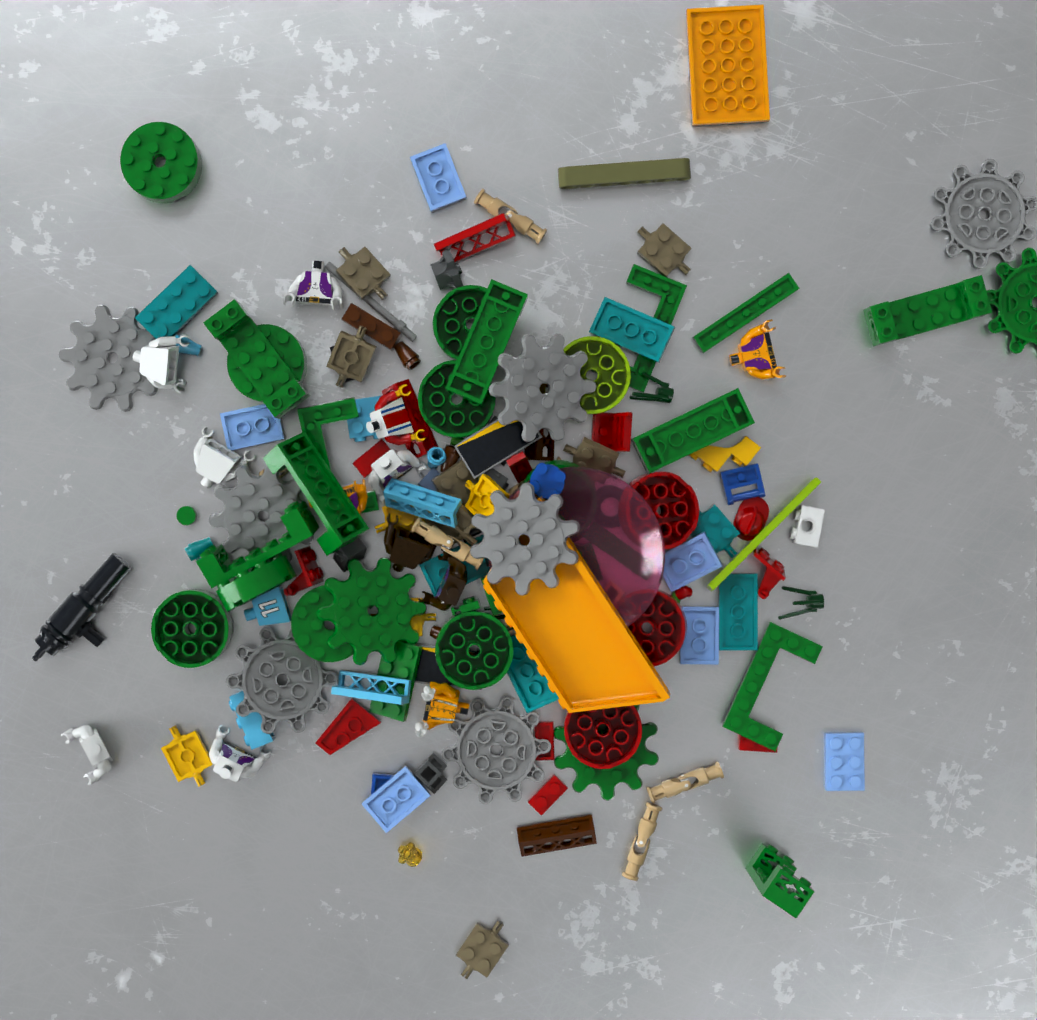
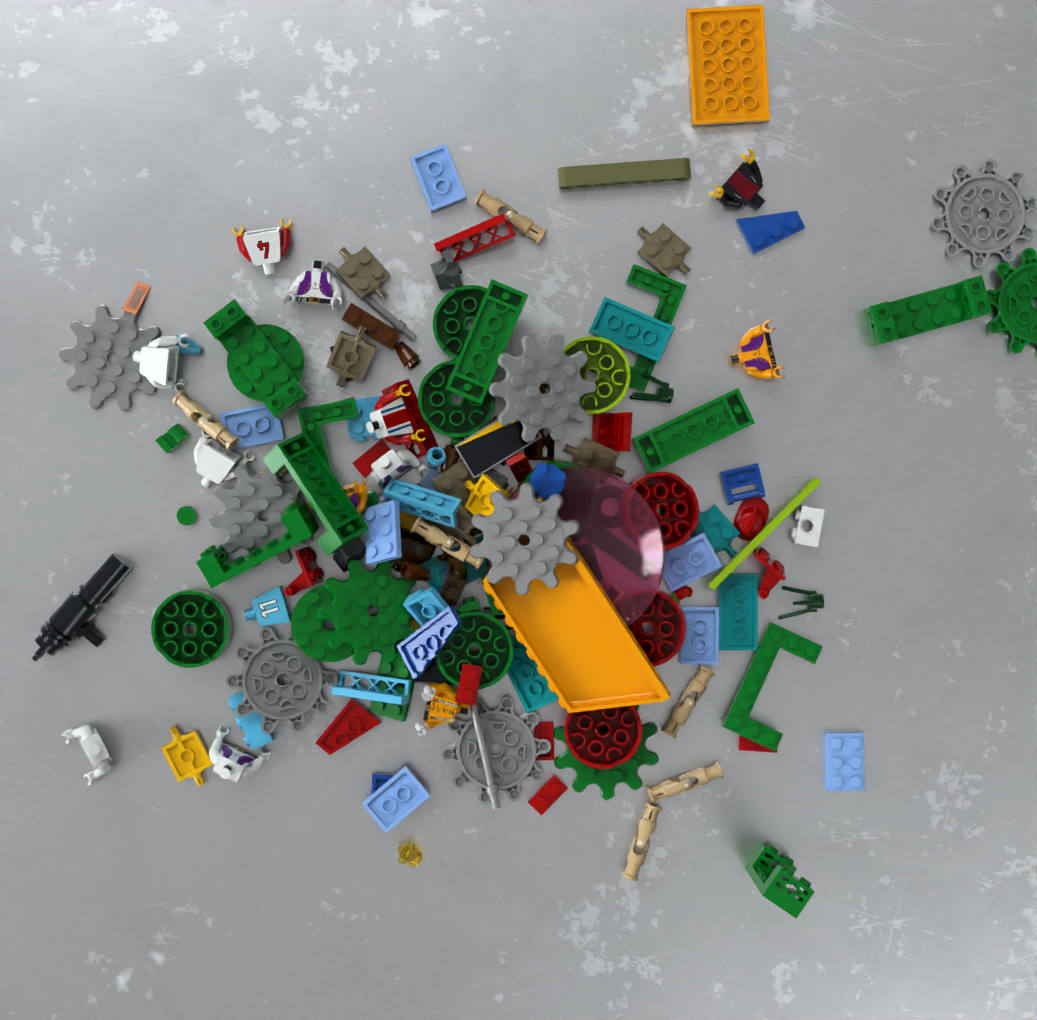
(136, 298): none -> sticker
(149, 146): green brick -> none
(172, 438): none -> green leg
(176, 304): teal plate -> none
(196, 548): teal cone -> none
(207, 421): none -> tan piece
(255, 583): green brick -> none
(265, 245): none -> white torso
(384, 532): none -> light blue plate
(413, 571): none -> reddish brown cone
(425, 605): none -> medium azure plate
(426, 642): none -> wing
(431, 773): dark grey brick -> none
(468, 684): none -> red plate
(482, 949): dark tan plate -> none
(492, 788): none -> light grey bar
(556, 833): reddish brown fence -> none
(683, 709): none -> tan piece
(714, 457): yellow arch -> none
(742, 185): none -> torso
(745, 312): green plate -> none
(769, 229): none -> blue wing

